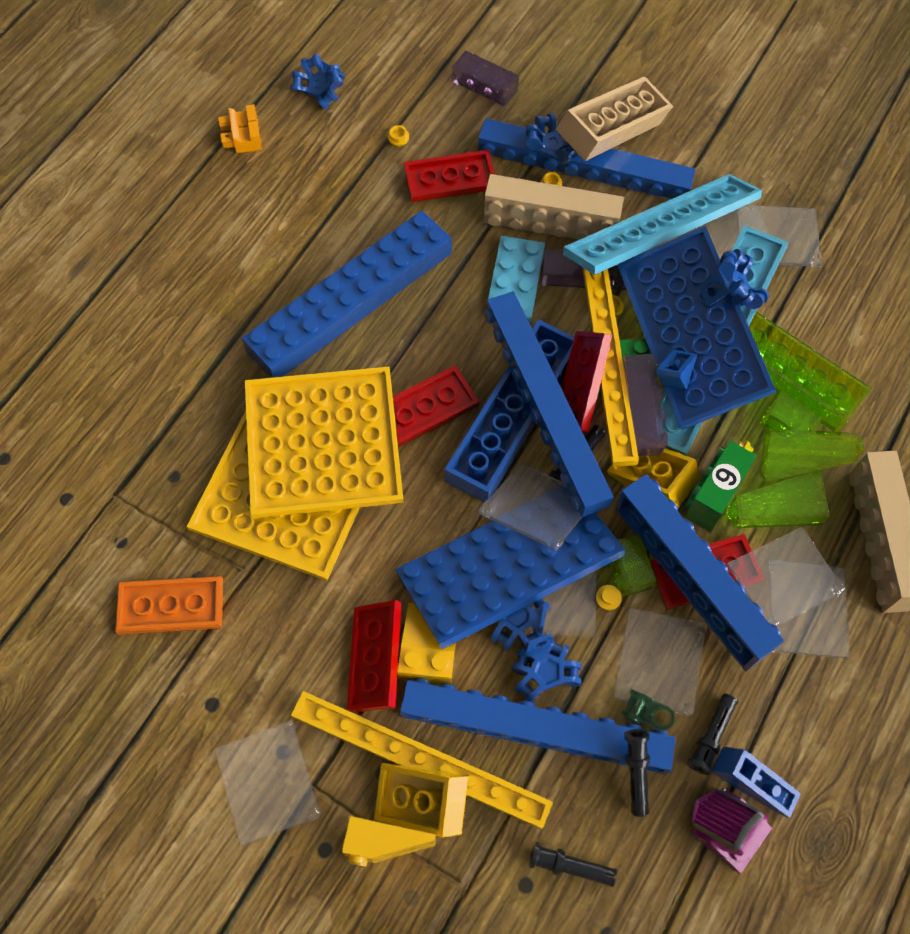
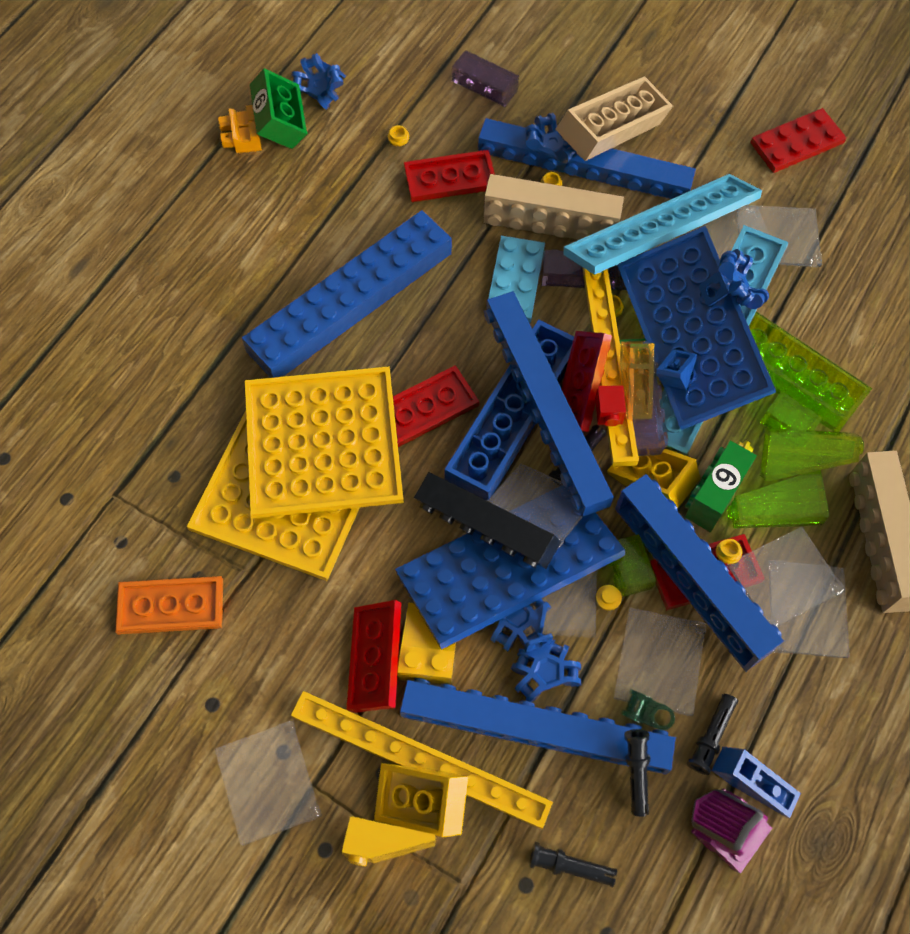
(278, 109): none -> green brick
(487, 520): none -> black brick
(610, 405): none -> red brick
(637, 378): none -> clear yellow slope
(729, 551): none -> yellow plate
(798, 140): none -> red plate

